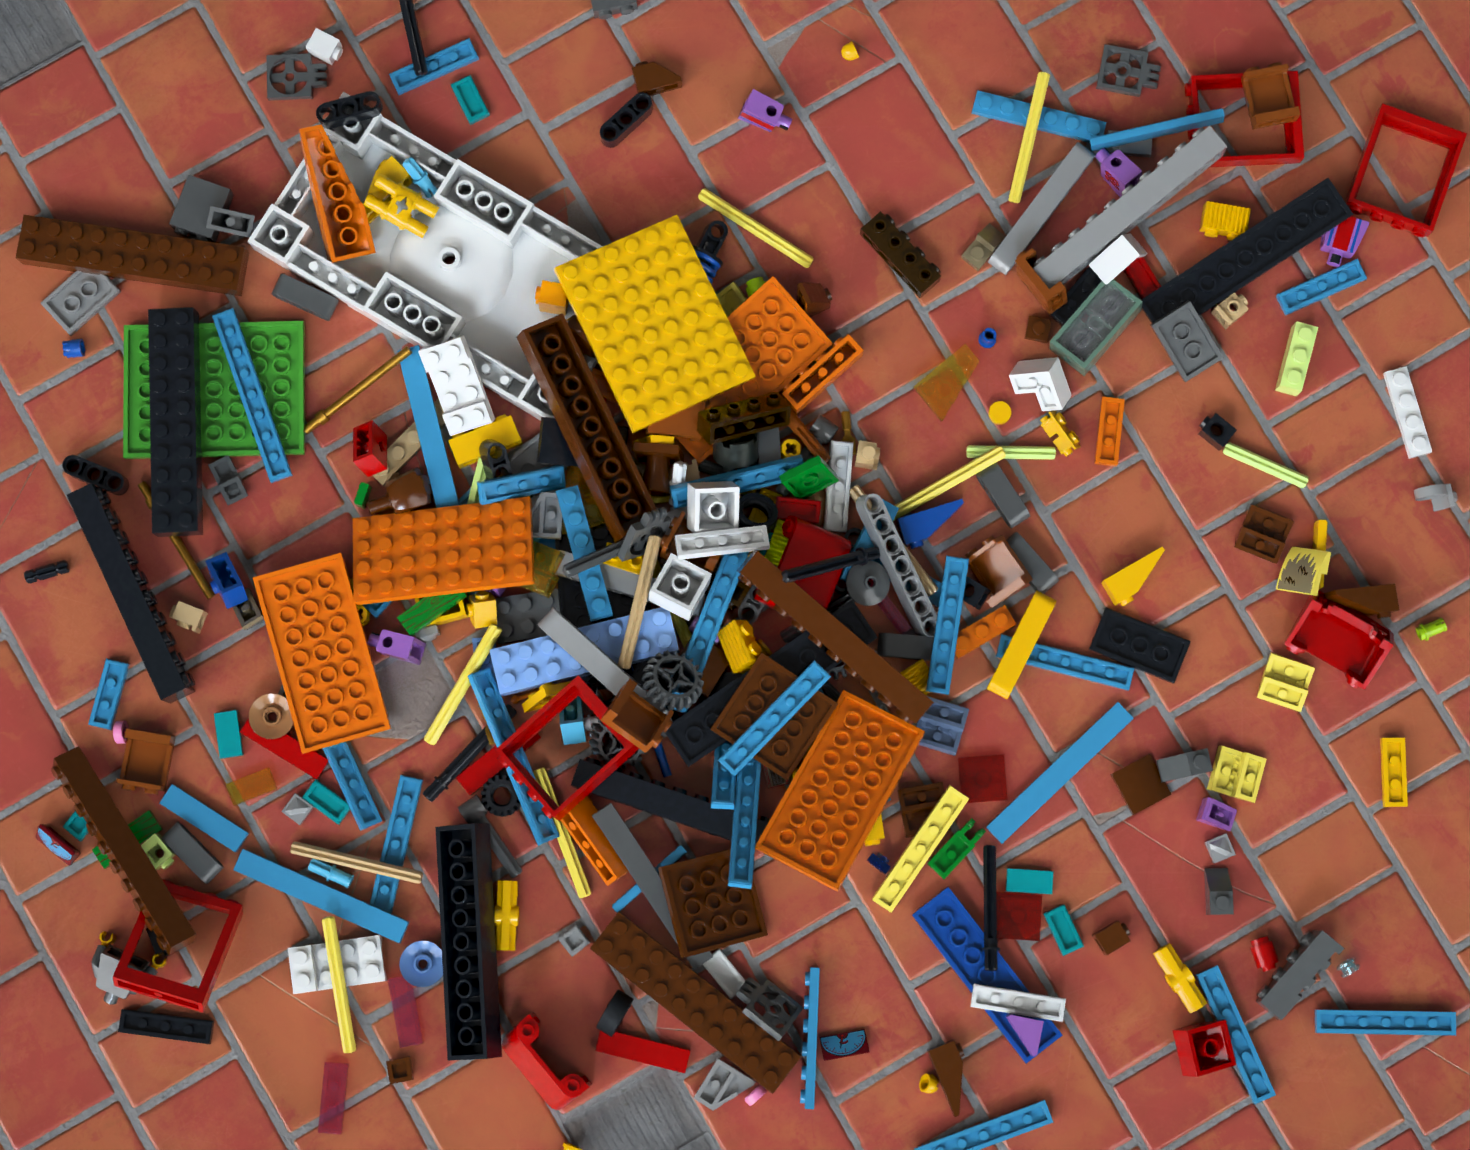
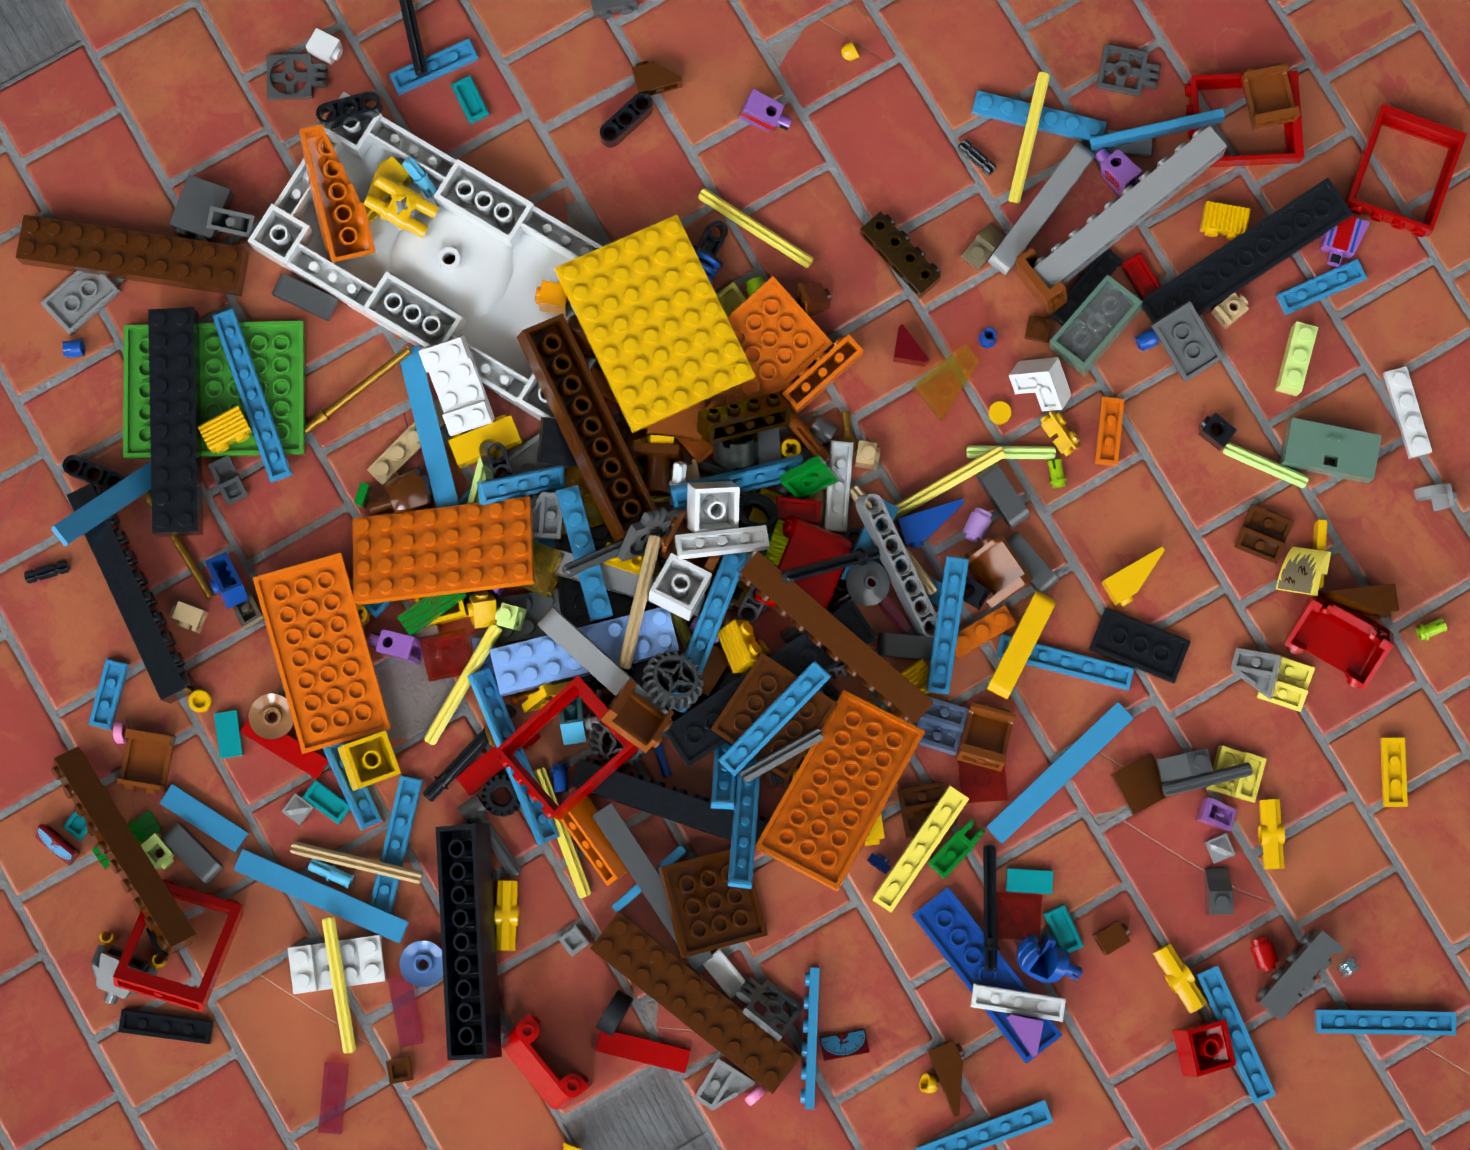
(104, 506): none -> dark azure tile
(200, 701): none -> yellow tile
(225, 430): none -> yellow brick
(251, 786): clear yellow tile -> none
(369, 760): none -> yellow brick
(370, 448): red brick -> none
(445, 654): none -> clear red plate
(510, 616): none -> yellowish green brick
(560, 777): none -> blue pin
(781, 755): none -> dark grey axle
(907, 349): none -> dark red slope
(977, 157): none -> black axle
(977, 525): none -> lavender brick
(986, 736): none -> dark orange panel
(1045, 962): none -> blue piece
(1057, 476): none -> lime pin
(1117, 257): white panel -> none
(1146, 340): none -> blue hose
(1207, 779): none -> dark grey axle
(1257, 669): none -> light grey wing
(1271, 834): none -> yellow piece
(1330, 450): none -> sand green brick

